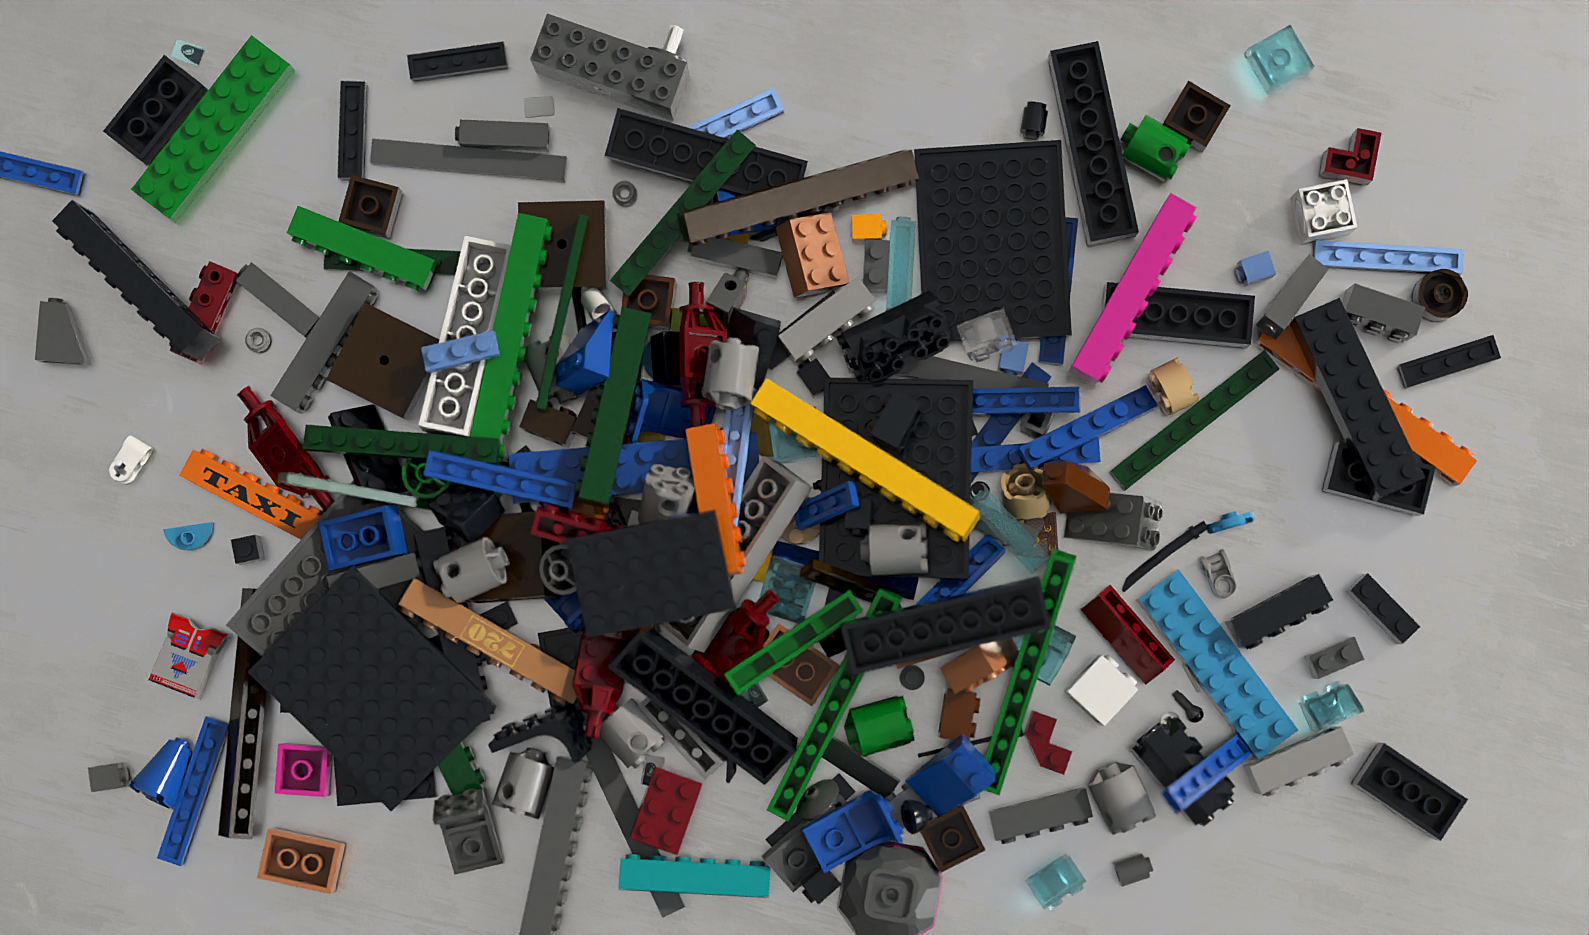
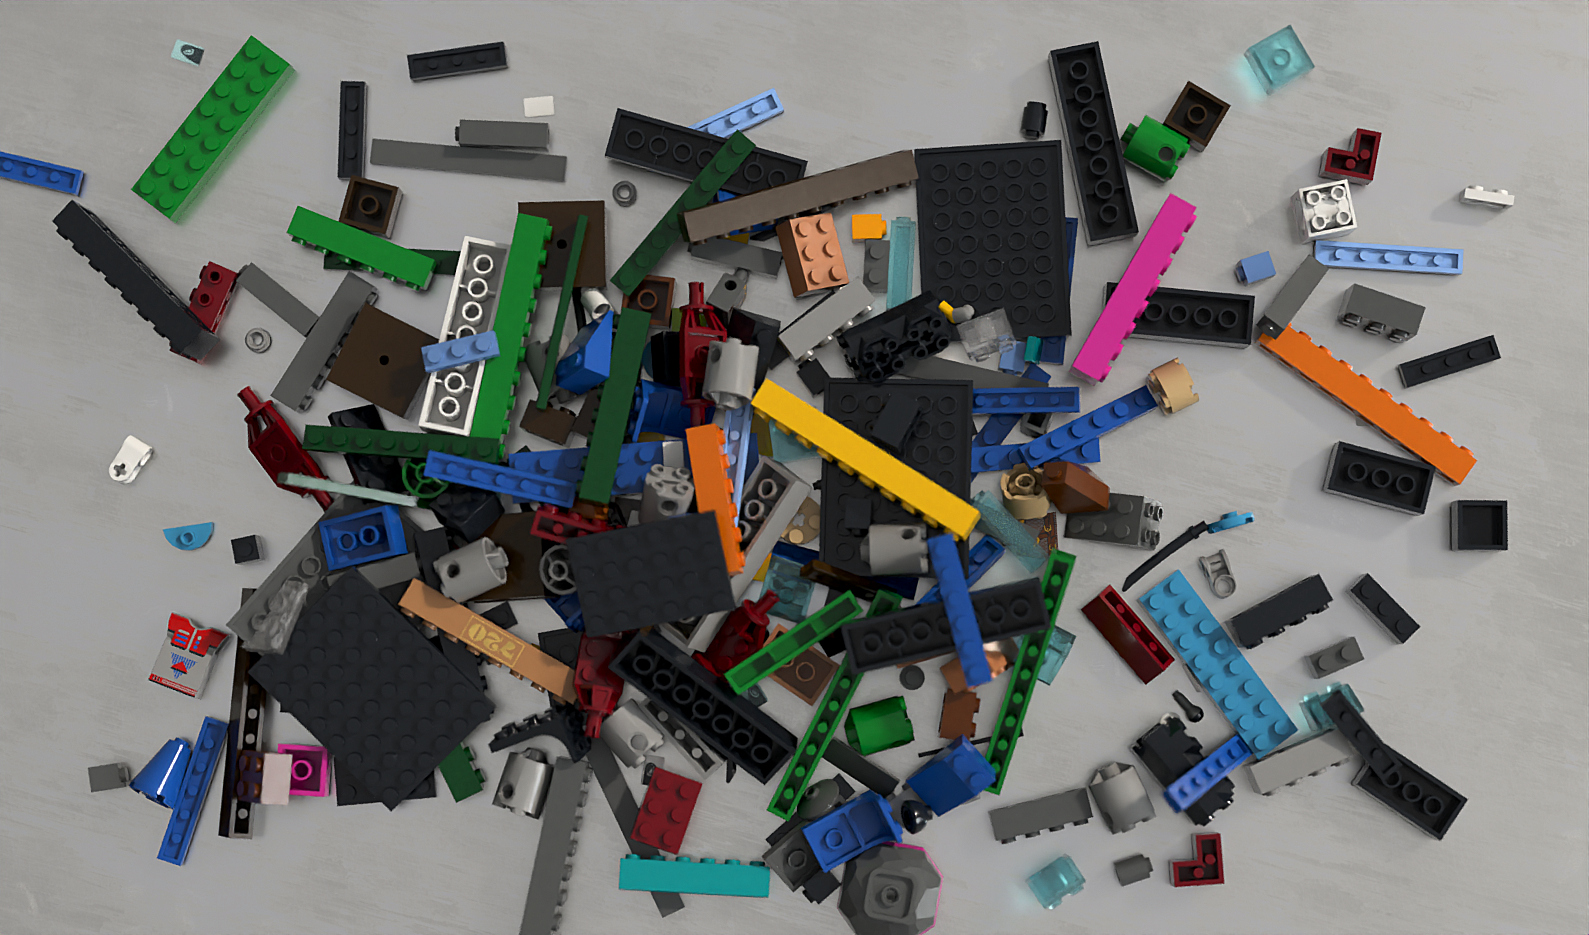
(59, 335): dark grey slope -> none
(155, 110): black brick -> none
(248, 494): orange brick -> none
(264, 777): none -> brick
(277, 627): none -> clear wing
(301, 860): nougat brick -> none
(467, 830): dark grey bracket -> none
(613, 67): dark grey piece -> none
(673, 454): none -> white sticker
(826, 505): blue plate -> none
(951, 838): dark brown brick -> none
(956, 315): none -> light grey arm
(959, 610): none -> blue plate
(977, 487): black sticker -> none
(1033, 350): none -> teal tile
(1038, 734): dark red brick -> none
(1102, 689): white brick -> none
(1194, 420): dark green plate -> none
(1205, 867): none -> dark red brick
(1356, 399): black brick -> none
(1360, 735): none -> black plate
(1452, 289): dark brown brick -> none
(1479, 525): none -> black piece
(1497, 198): none -> white plate

